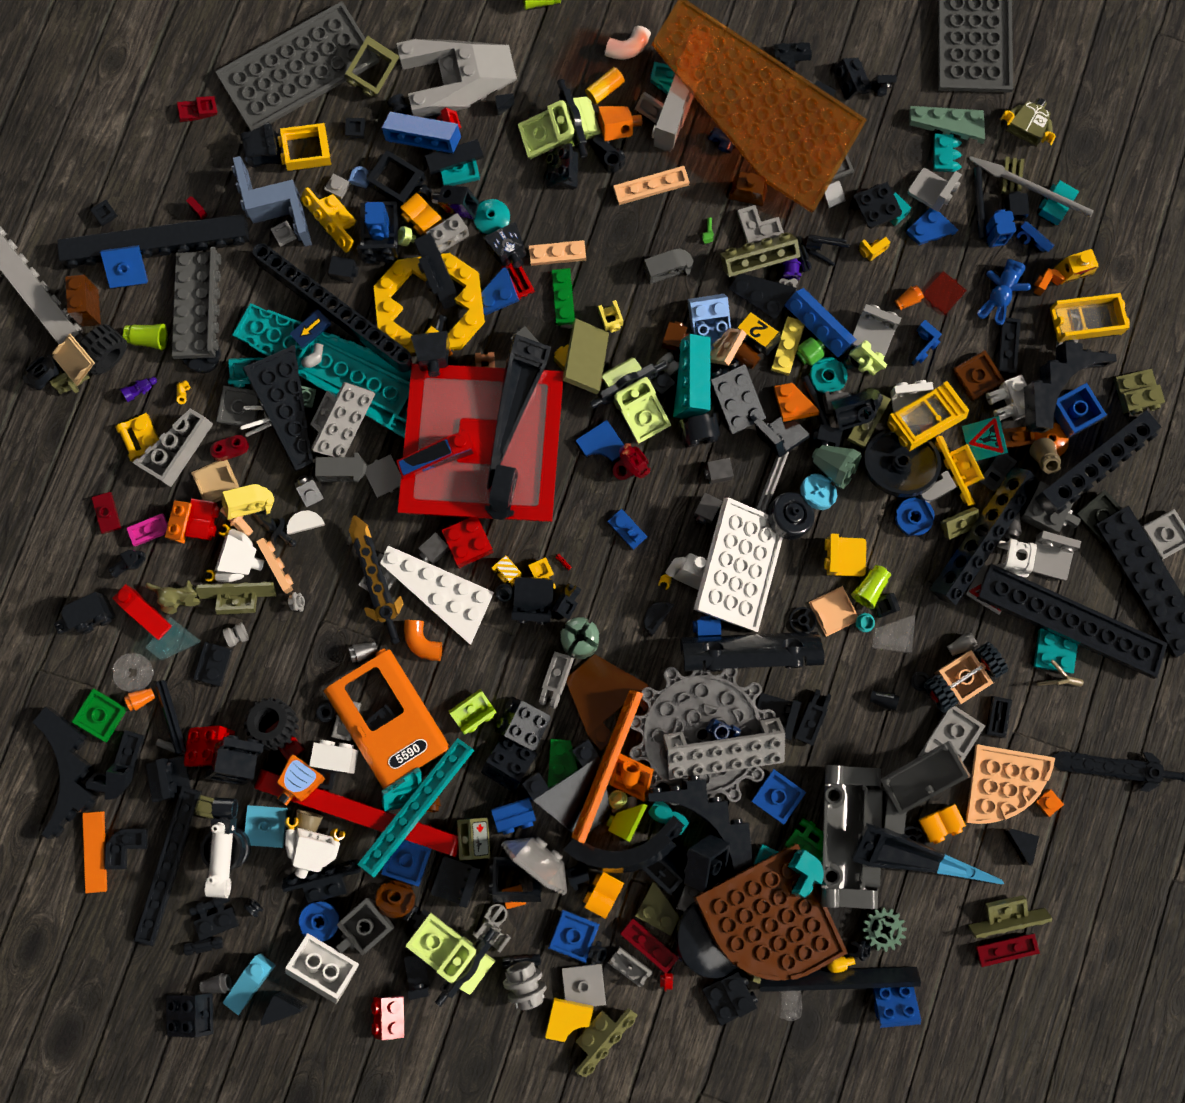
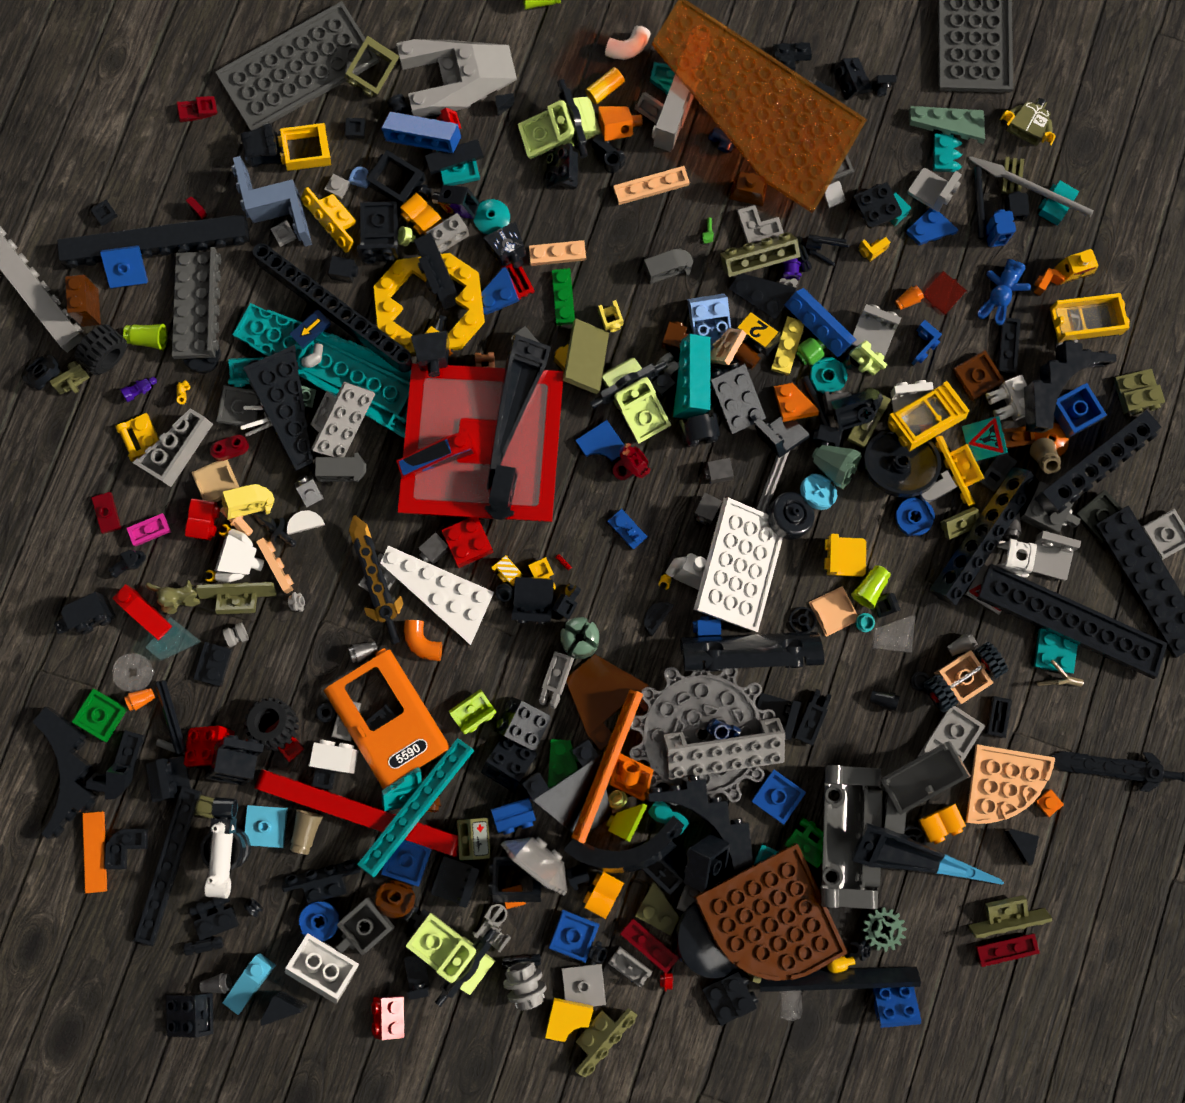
(73, 359): tan piece -> none
(178, 521): orange bracket -> none
(298, 780): torso -> none
(310, 849): white torso -> none
(377, 220): blue brick -> none
(383, 475): light grey piece -> none
(809, 870): teal brick -> none
(1042, 242): blue plate -> none

